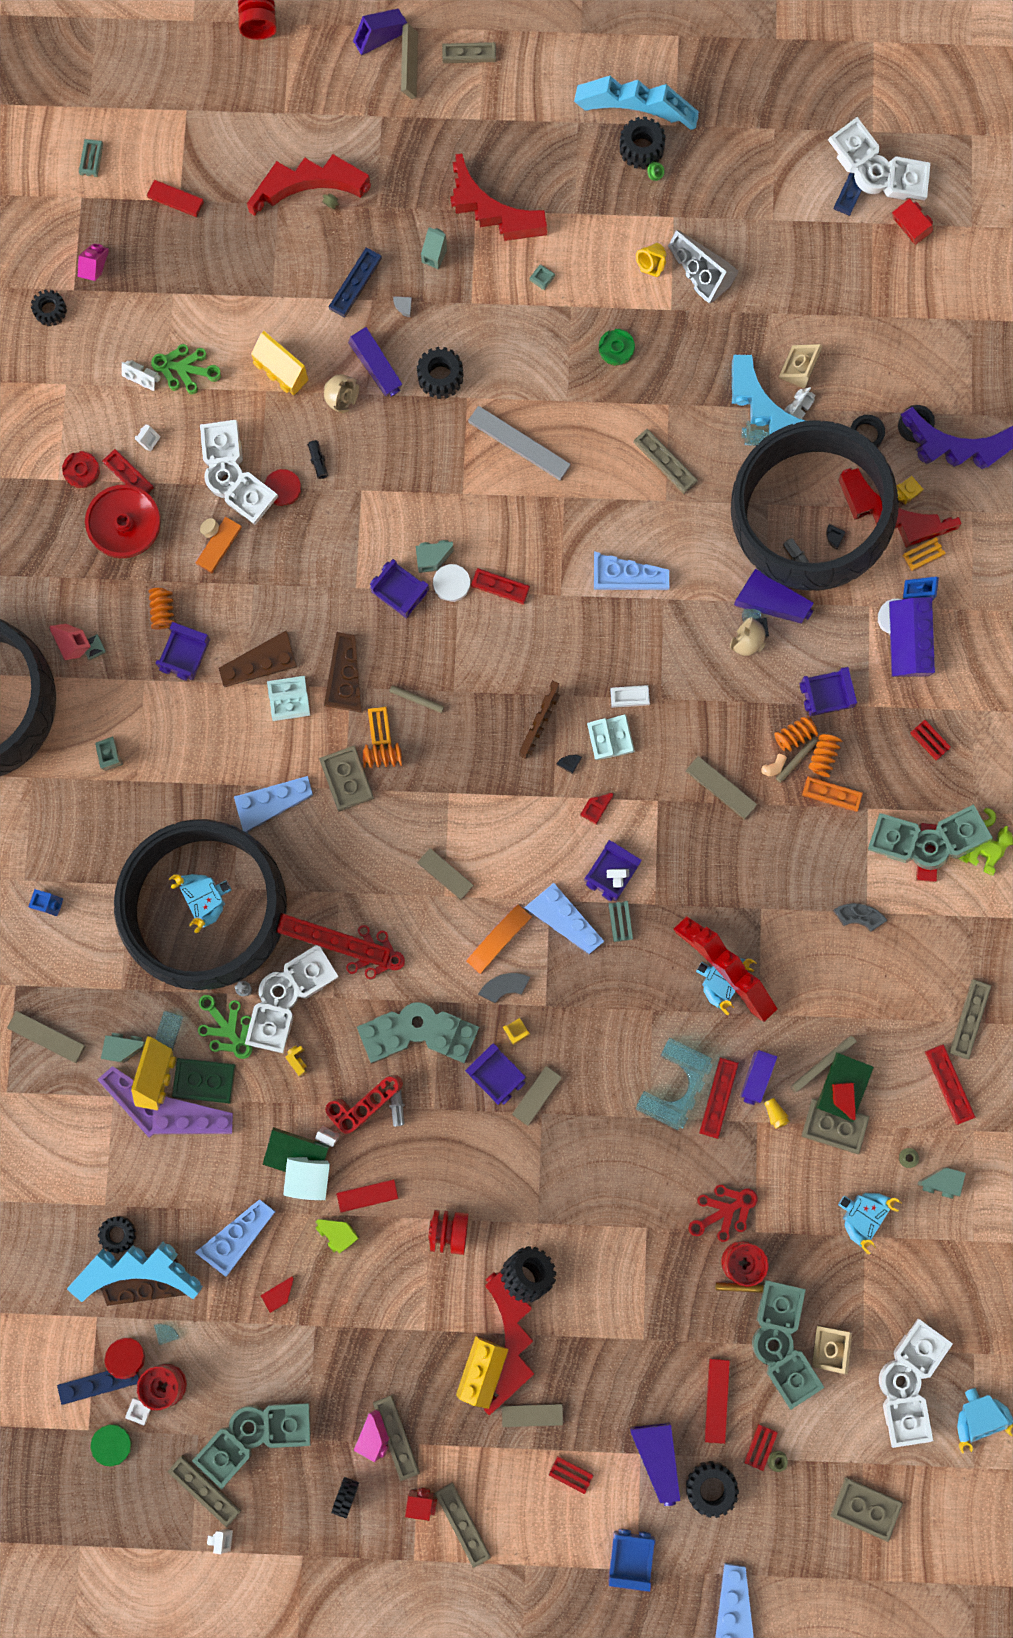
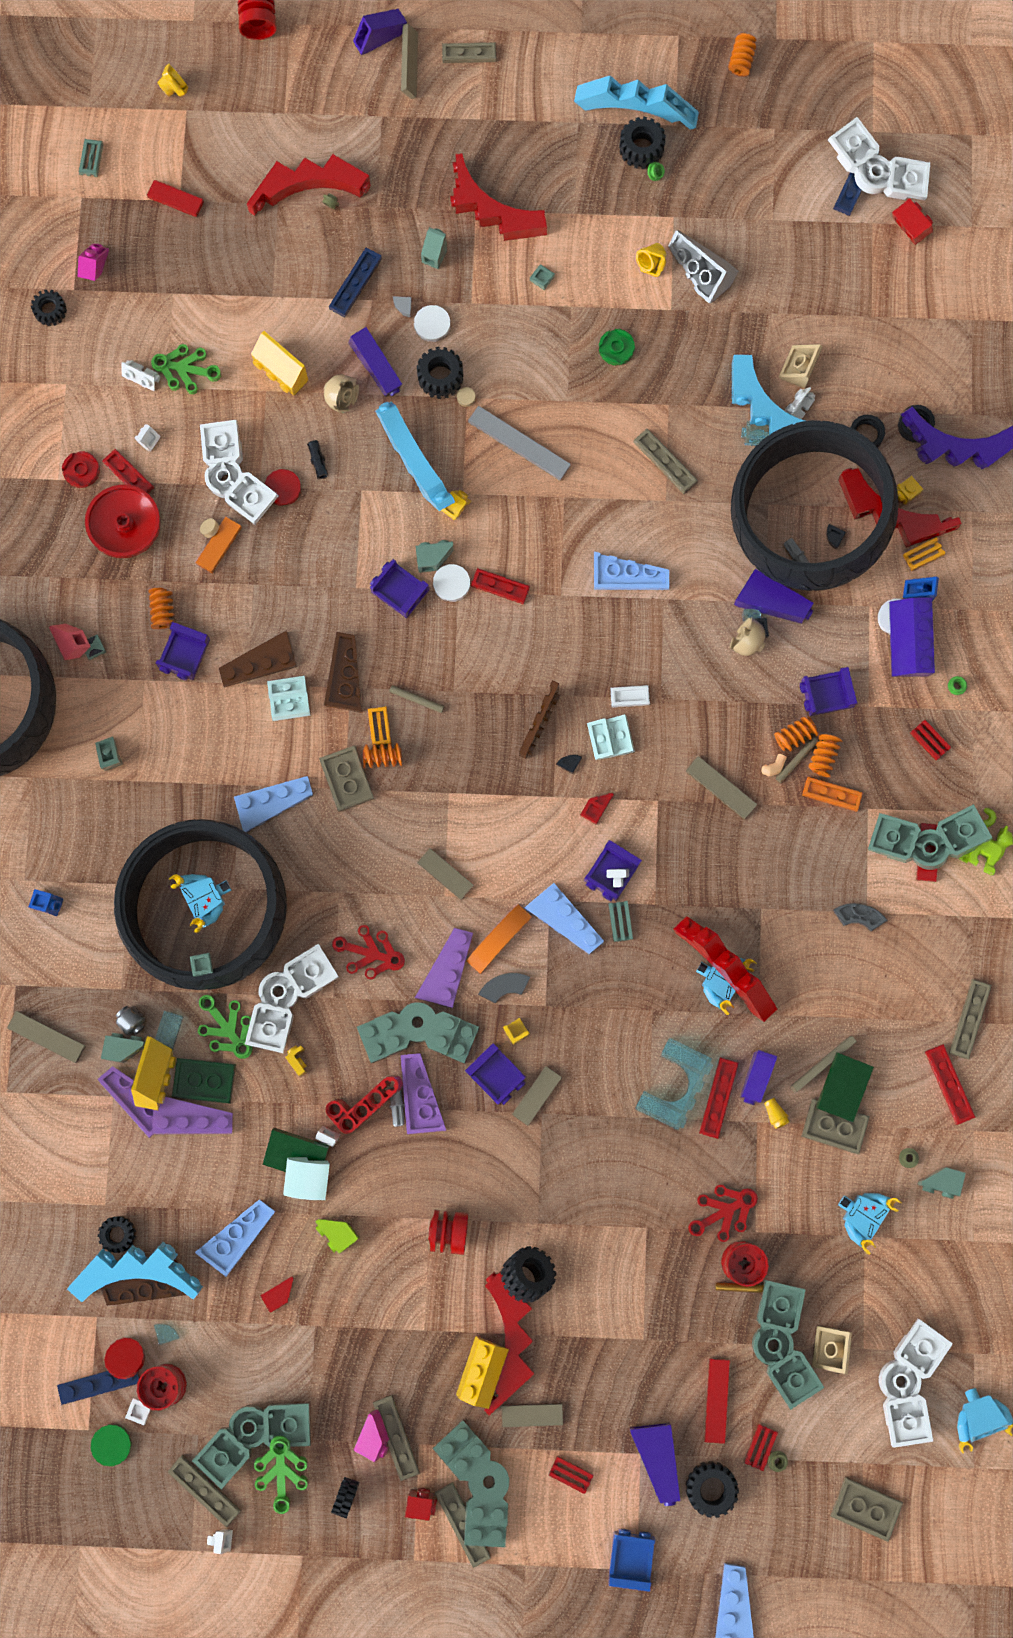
(130, 1020): none -> flat silver head
(172, 82): none -> yellow piece
(201, 964): none -> sand green tile
(243, 988): light grey axle -> none
(281, 1469): none -> bright green plant
(333, 940): red tile -> none
(367, 1196): red tile -> none
(412, 457): none -> medium azure arch
(419, 1099): none -> medium lavender wing
(432, 323): none -> white tile
(445, 975): none -> medium lavender wing
(455, 509): none -> yellow bracket
(466, 397): none -> tan tile
(471, 1462): none -> sand green plate
(742, 54): none -> orange piece
(844, 1098): red tile -> none
(959, 680): none -> bright green plate

